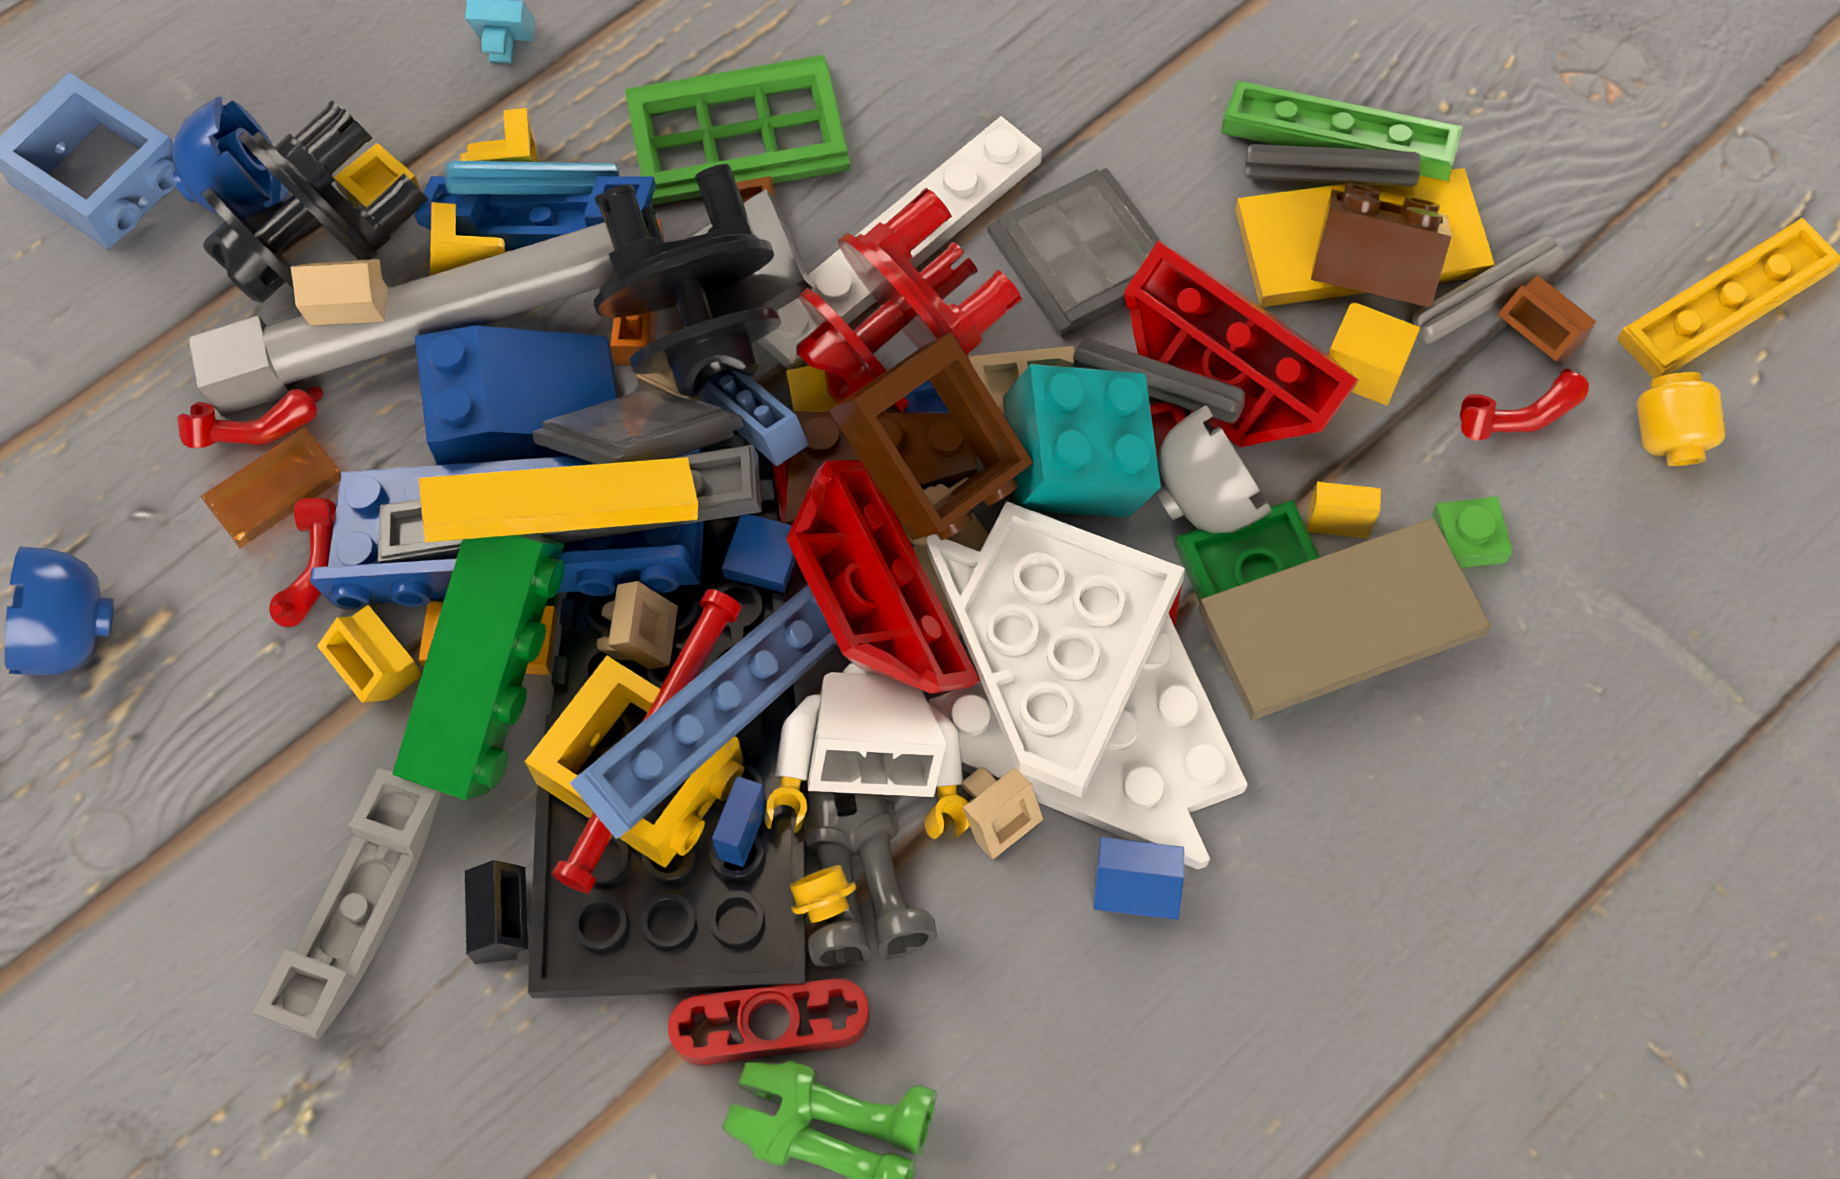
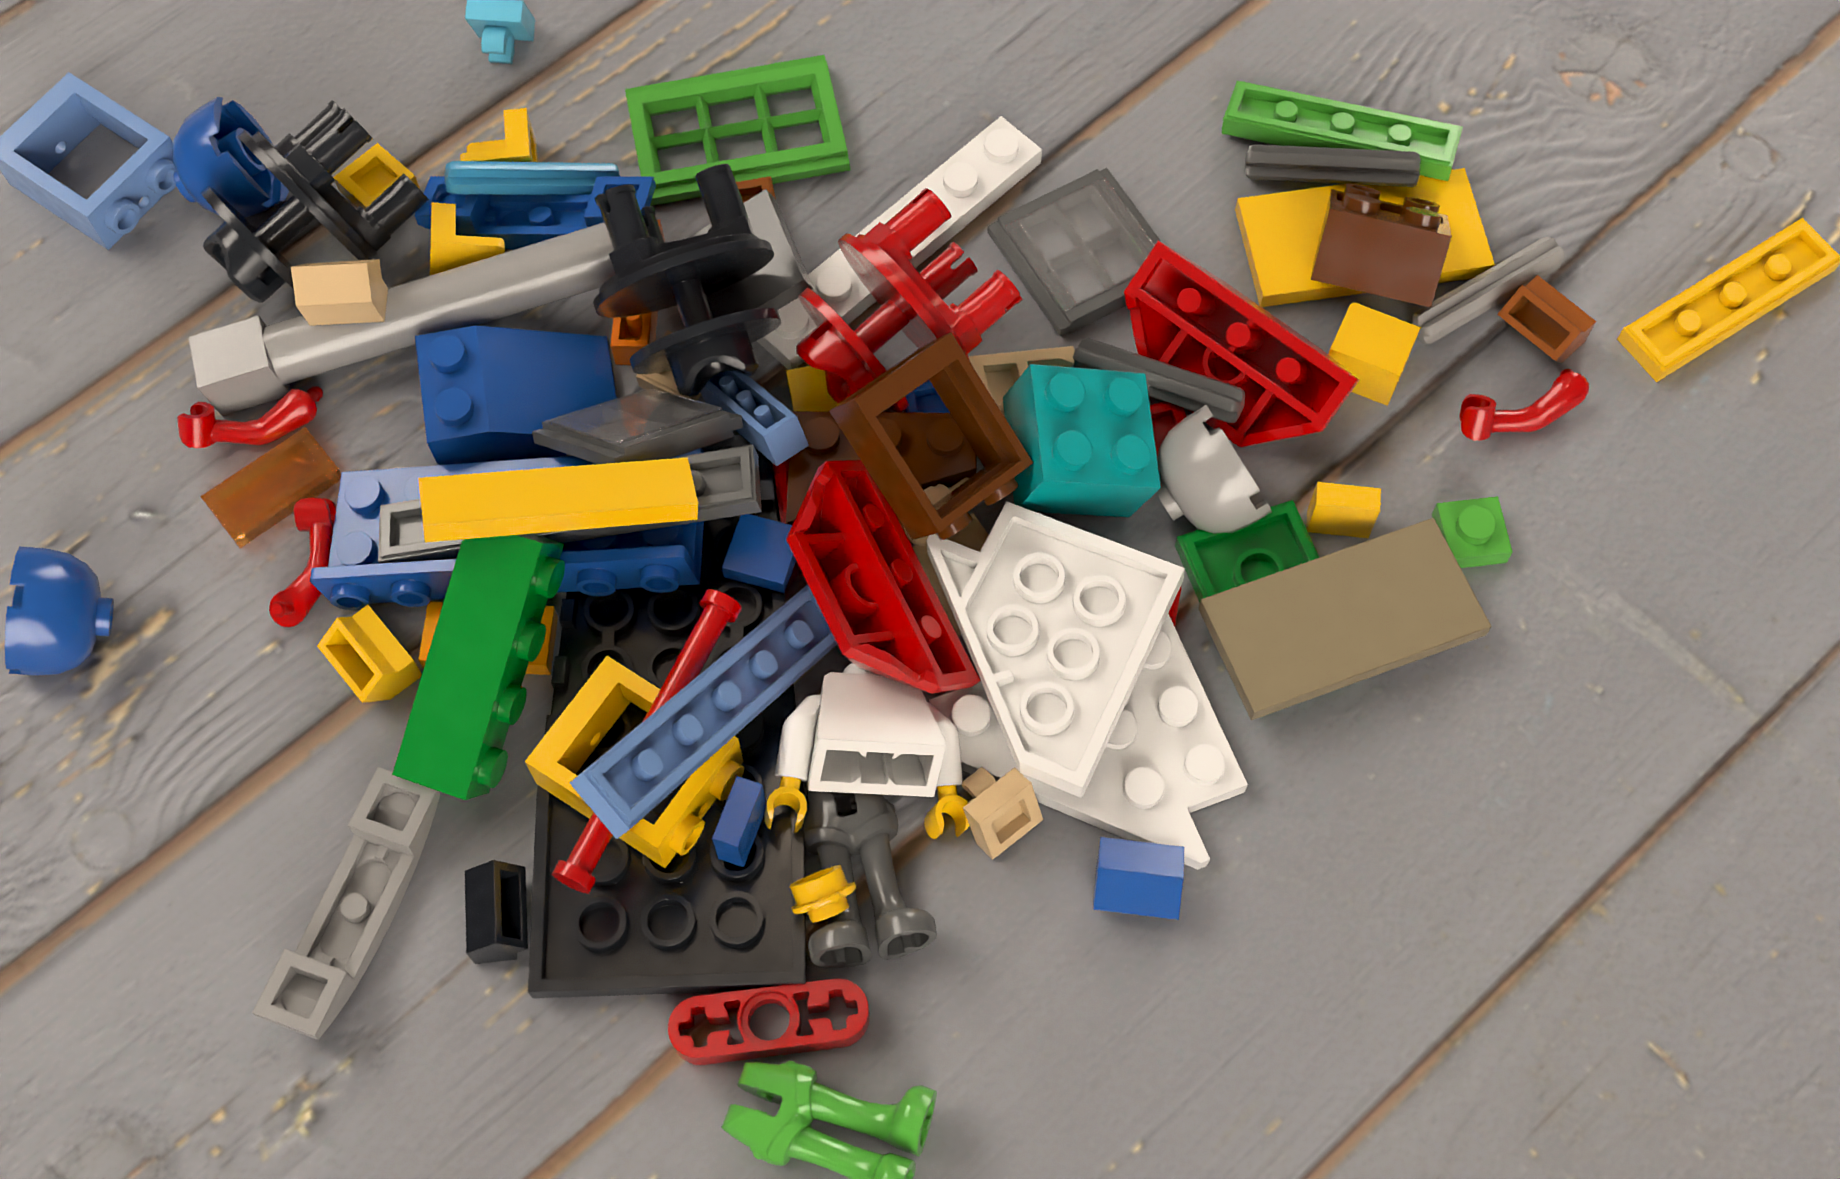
(639, 626): tan tile -> none
(1681, 418): yellow head -> none

